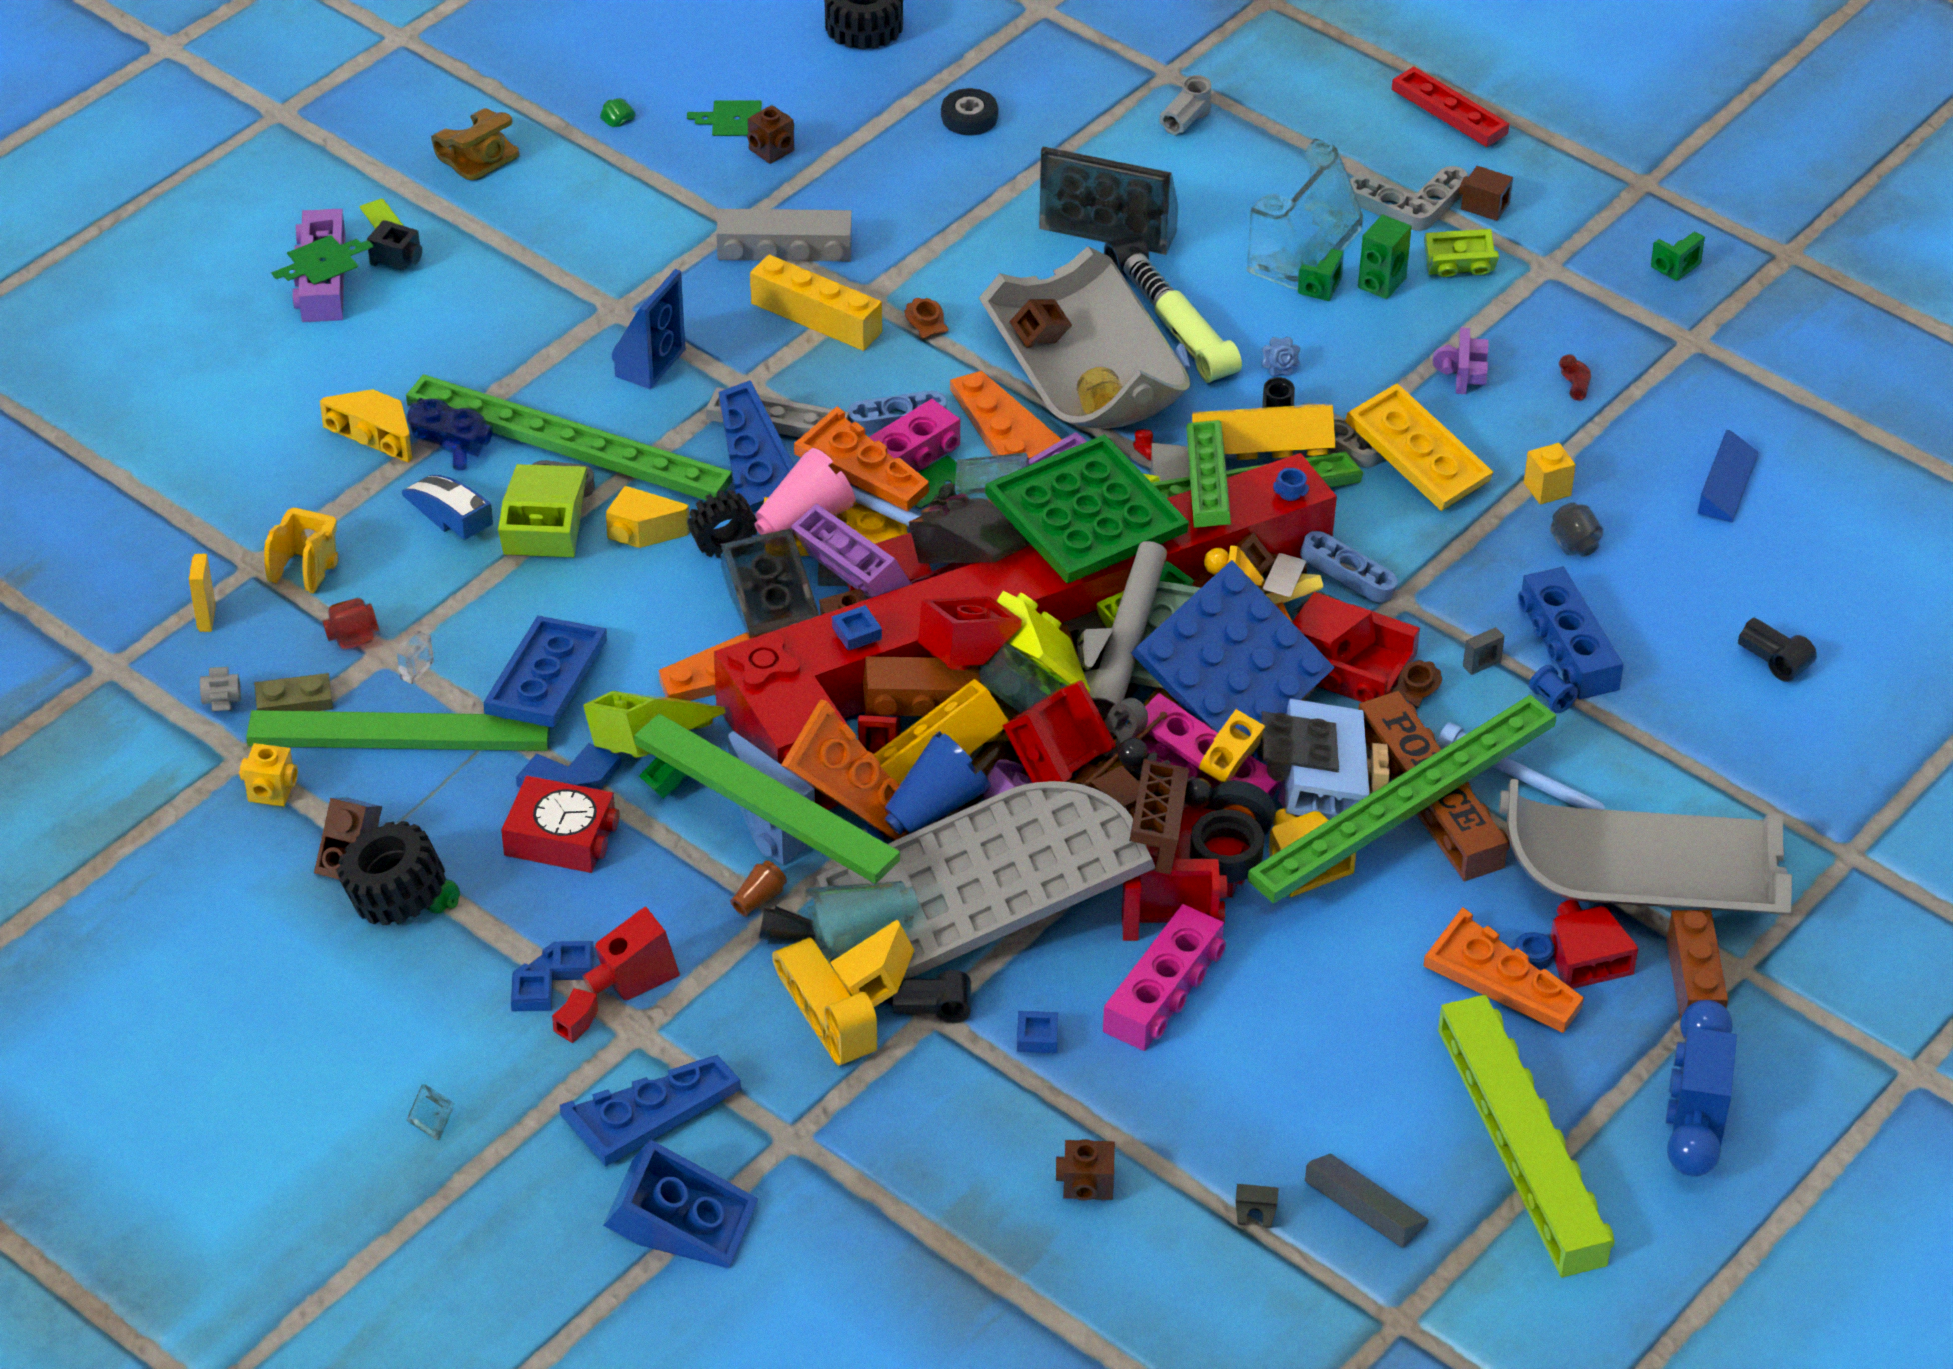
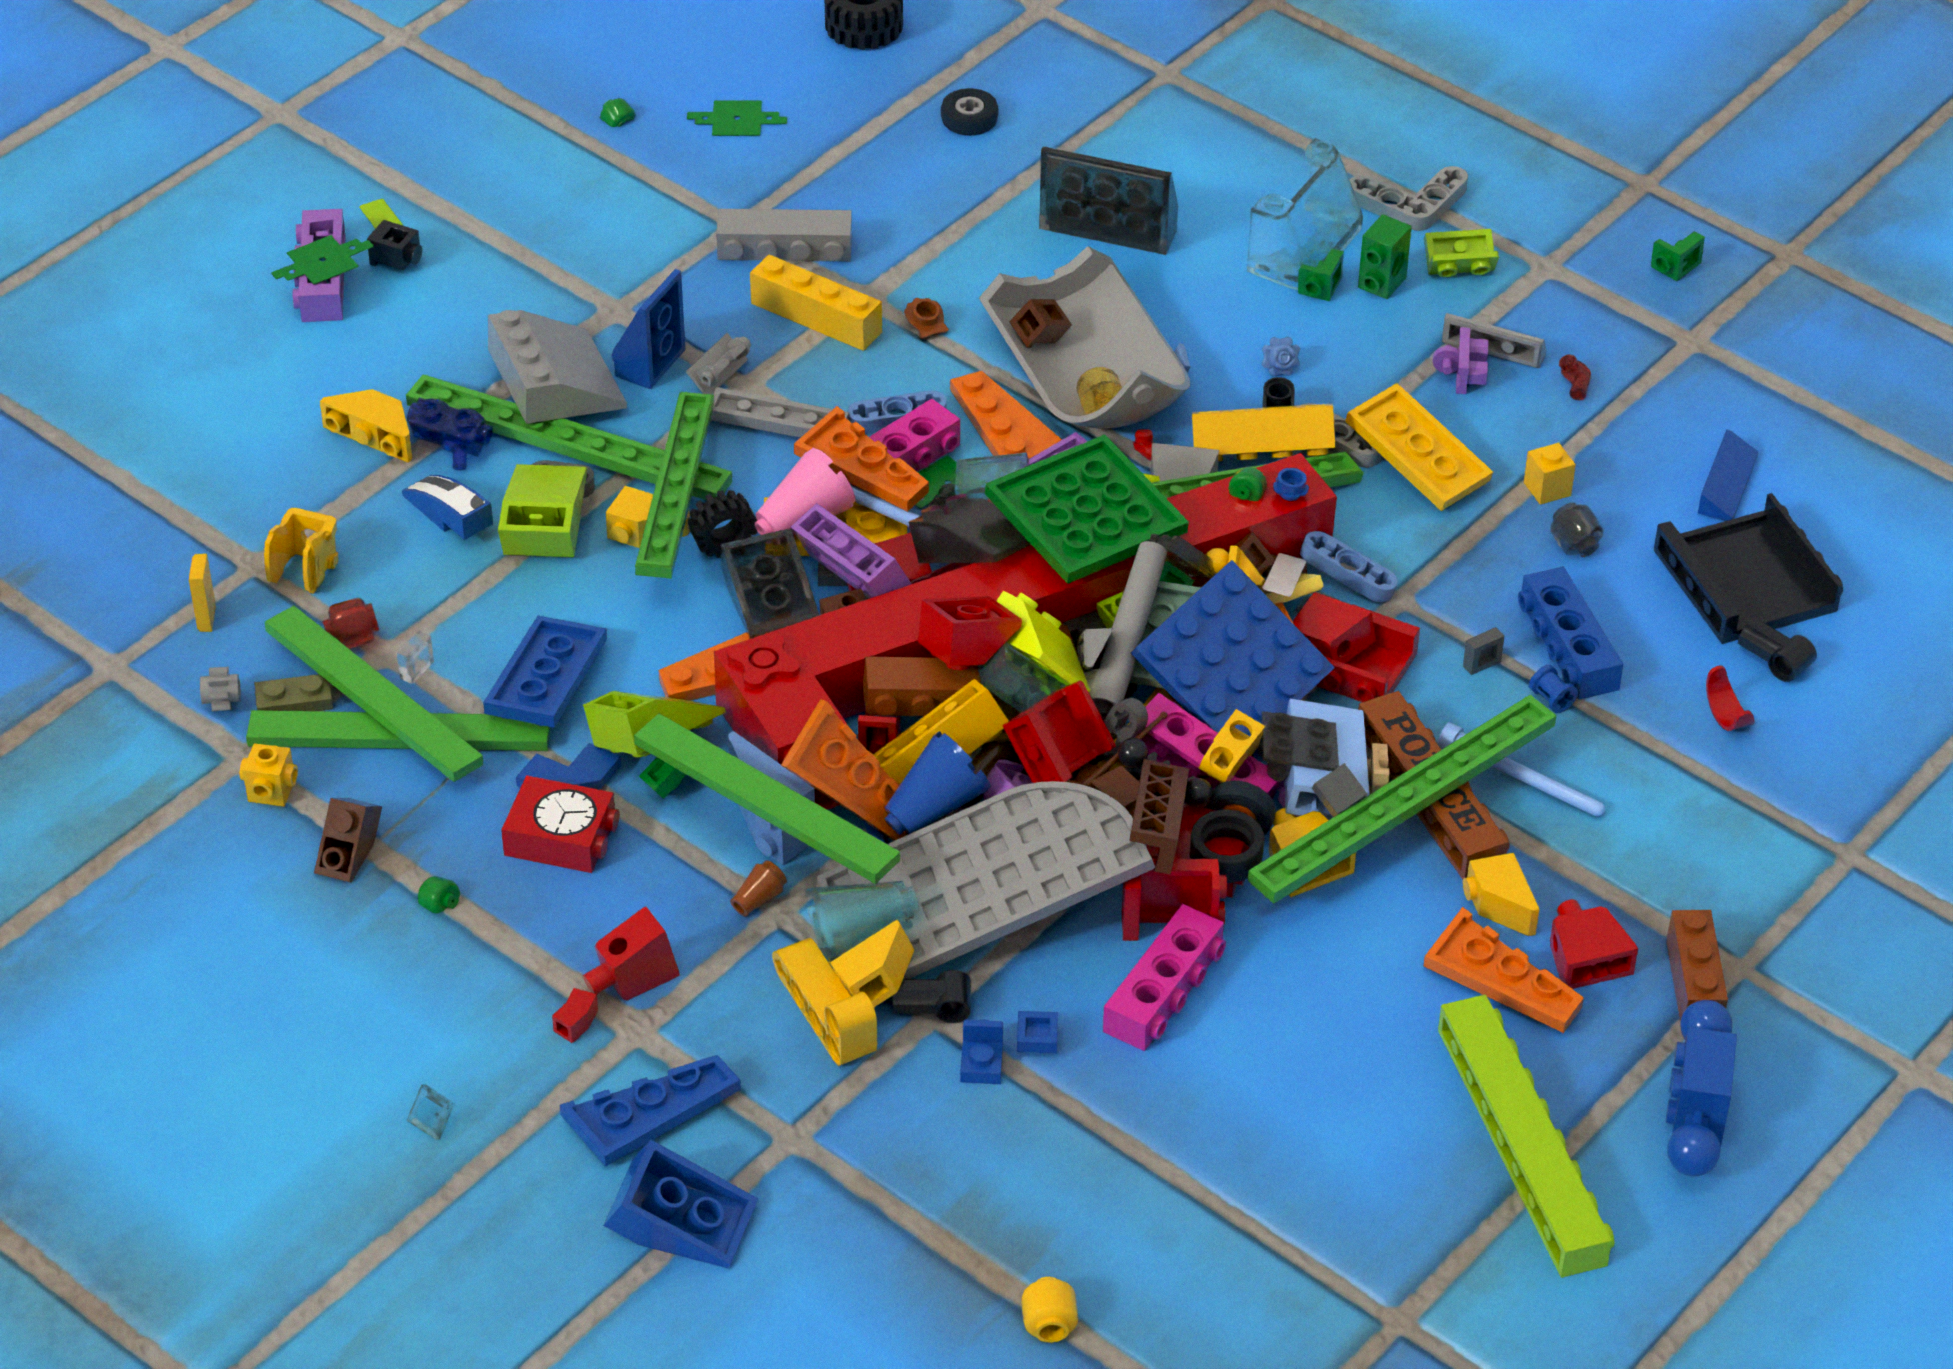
(374, 693): none -> bright green tile
(391, 873): black tyre -> none
(477, 148): pearl gold piece -> none
(551, 367): none -> light grey slope
(559, 961): blue tile -> none
(674, 485): none -> bright green tile
(719, 363): none -> light grey hinge
(753, 444): blue wing -> none
(771, 134): reddish brown brick -> none
(784, 927): black cone -> none
(856, 627): blue plate -> none
(982, 1051): none -> blue bracket
(1049, 1309): none -> yellow head
(1087, 1169): reddish brown brick -> none
(1185, 556): none -> clear smoke tile
(1188, 105): light grey piece -> none
(1208, 474): bright green tile -> none
(1211, 354): yellowish green piece -> none
(1248, 484): none -> green piece
(1256, 1198): pearl dark grey tile -> none
(1339, 790): none -> dark grey tile
(1364, 1199): dark grey slope -> none
(1418, 681): reddish brown animal -> none
(1450, 106): red plate -> none
(1486, 192): reddish brown brick -> none
(1501, 343): none -> light grey slope
(1502, 893): none -> yellow slope
(1537, 947): blue tile -> none
(1650, 856): light grey panel -> none
(1724, 702): none -> red helmet
(1750, 570): none -> black panel

